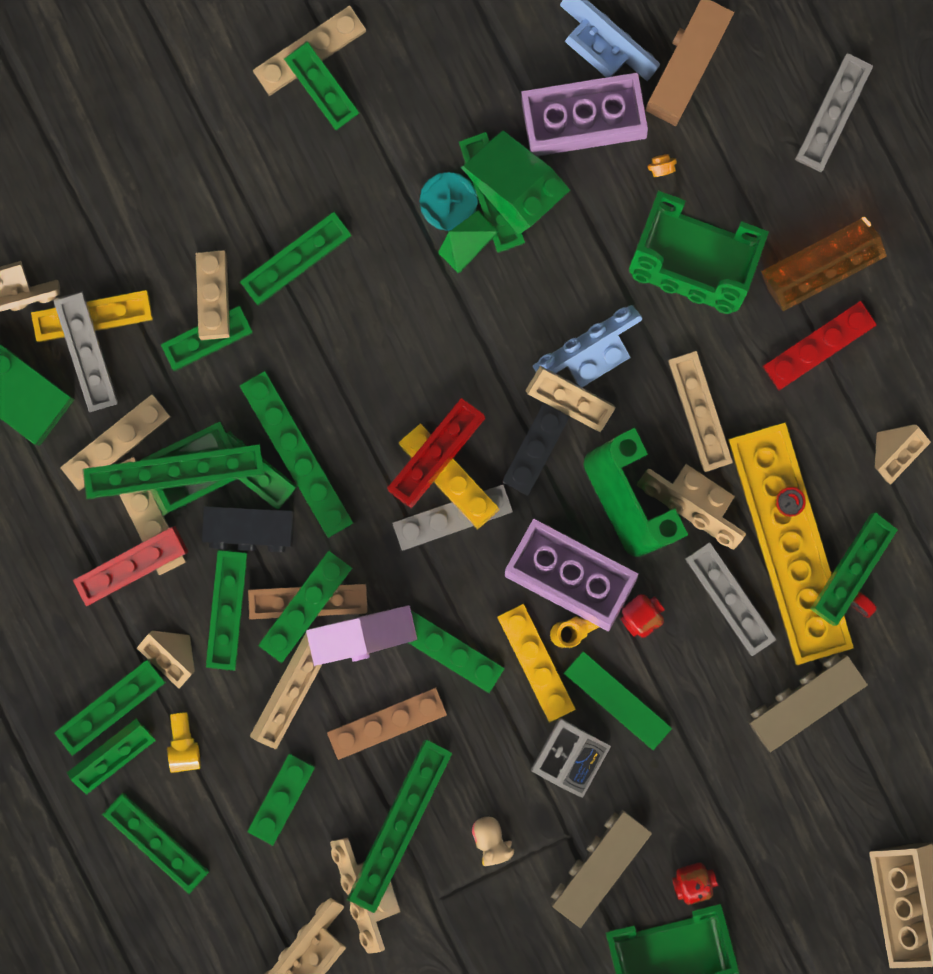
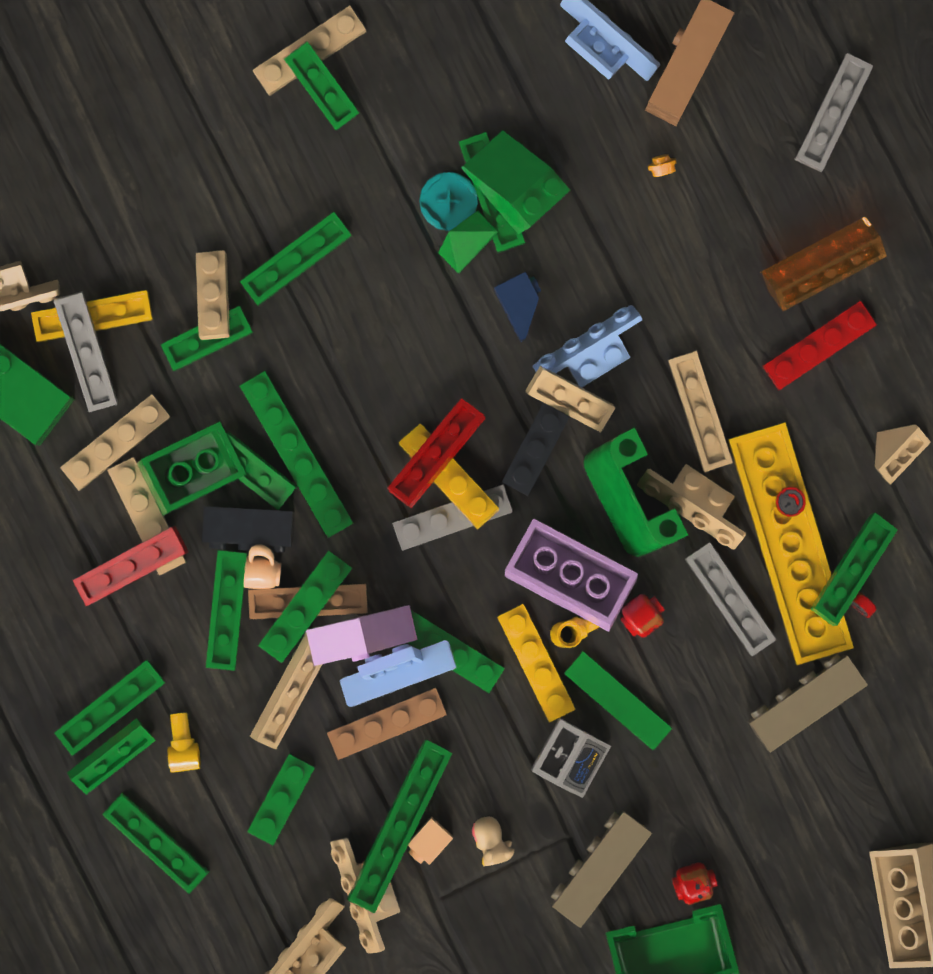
(170, 654): tan slope -> none
(172, 471): green plate -> none
(261, 571): none -> light nougat piece
(396, 671): none -> light blue bracket
(429, 841): none -> light nougat brick
(519, 302): none -> dark blue slope
(584, 114): lavender brick -> none
(696, 257): green windscreen -> none

